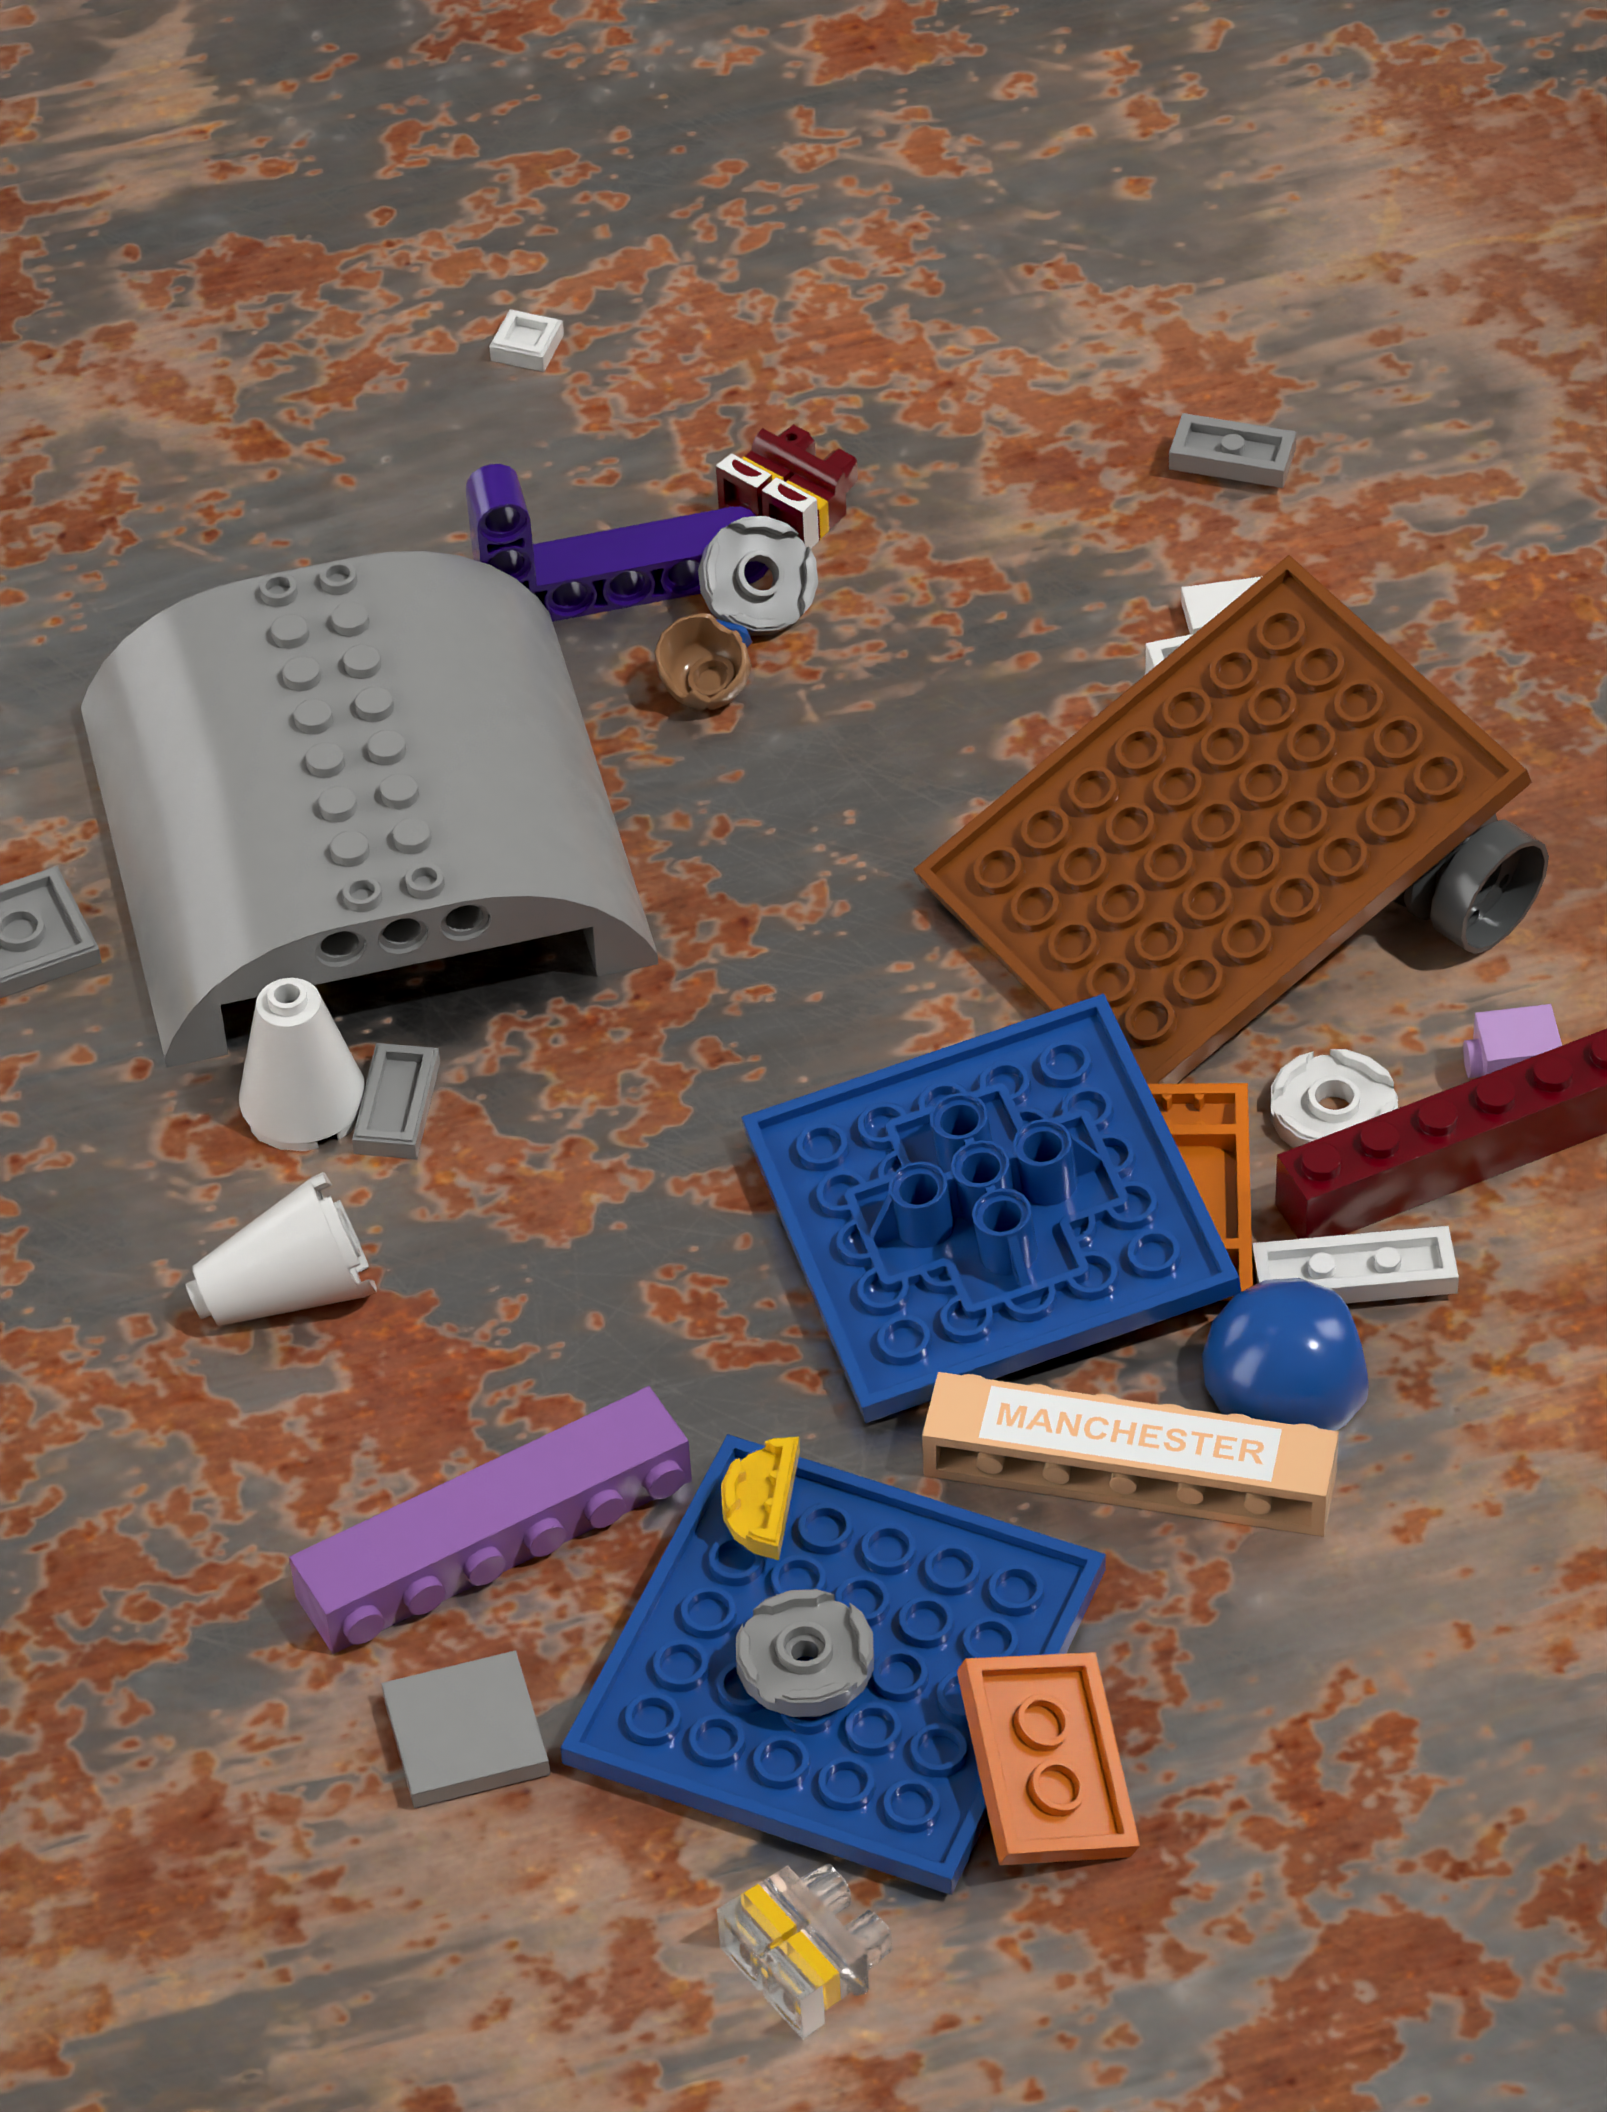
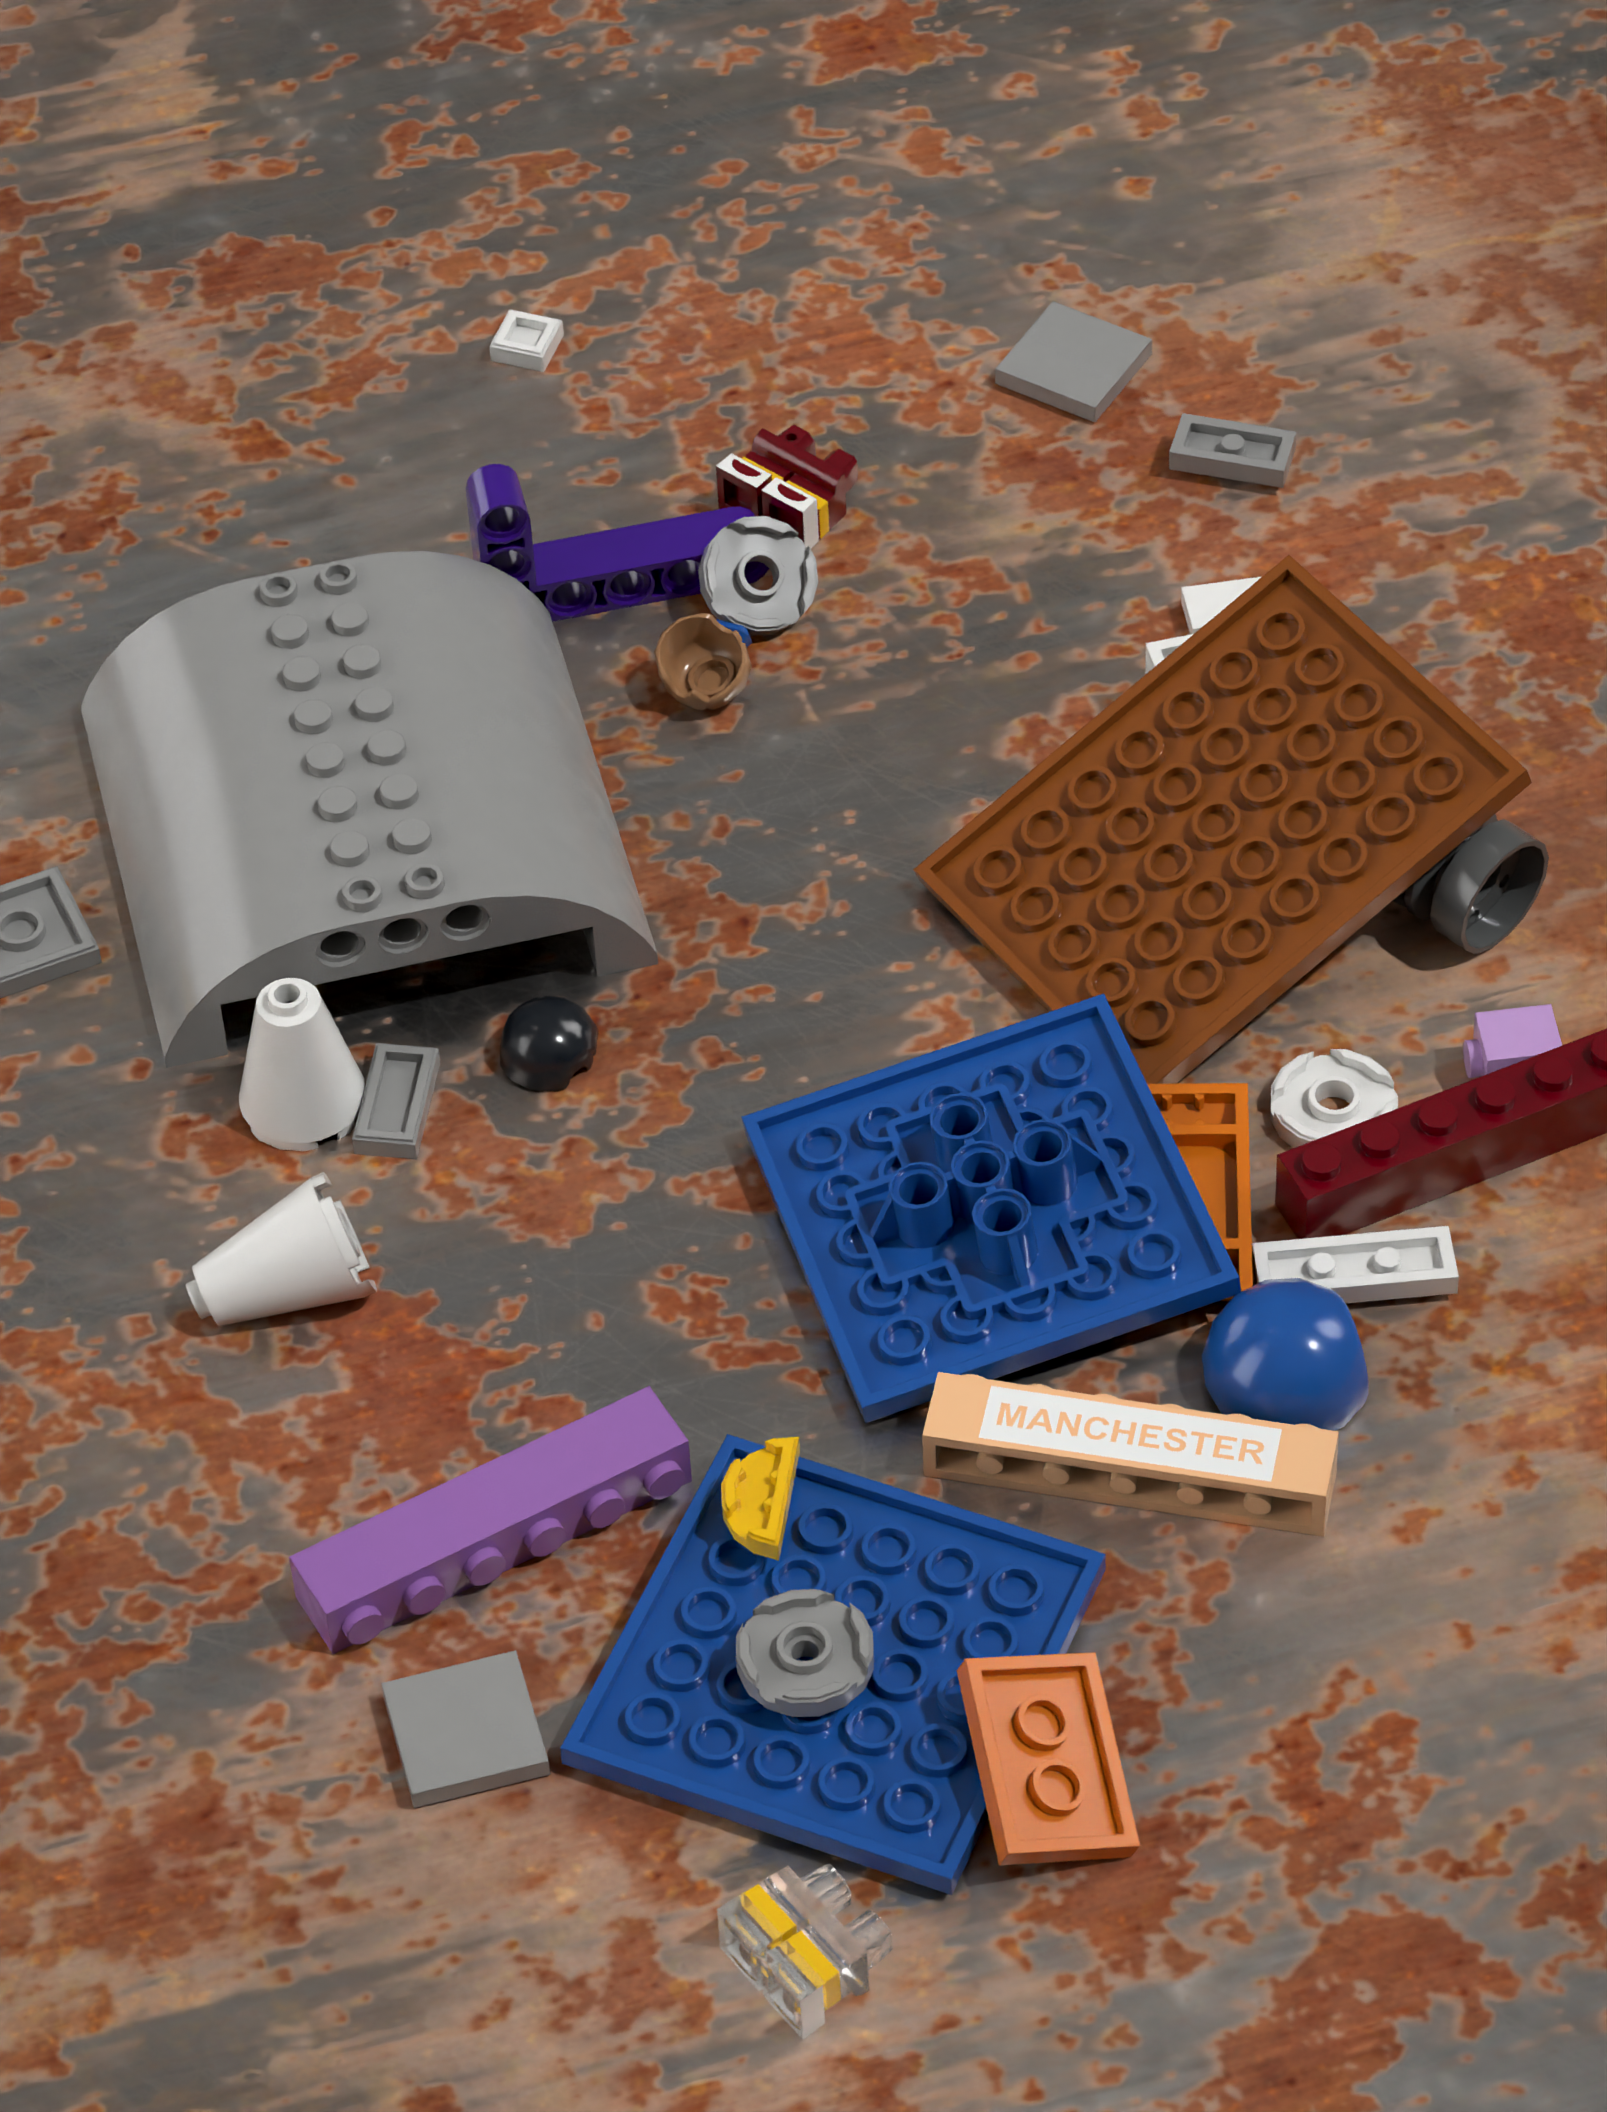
(547, 1043): none -> black hair
(1073, 361): none -> light grey tile

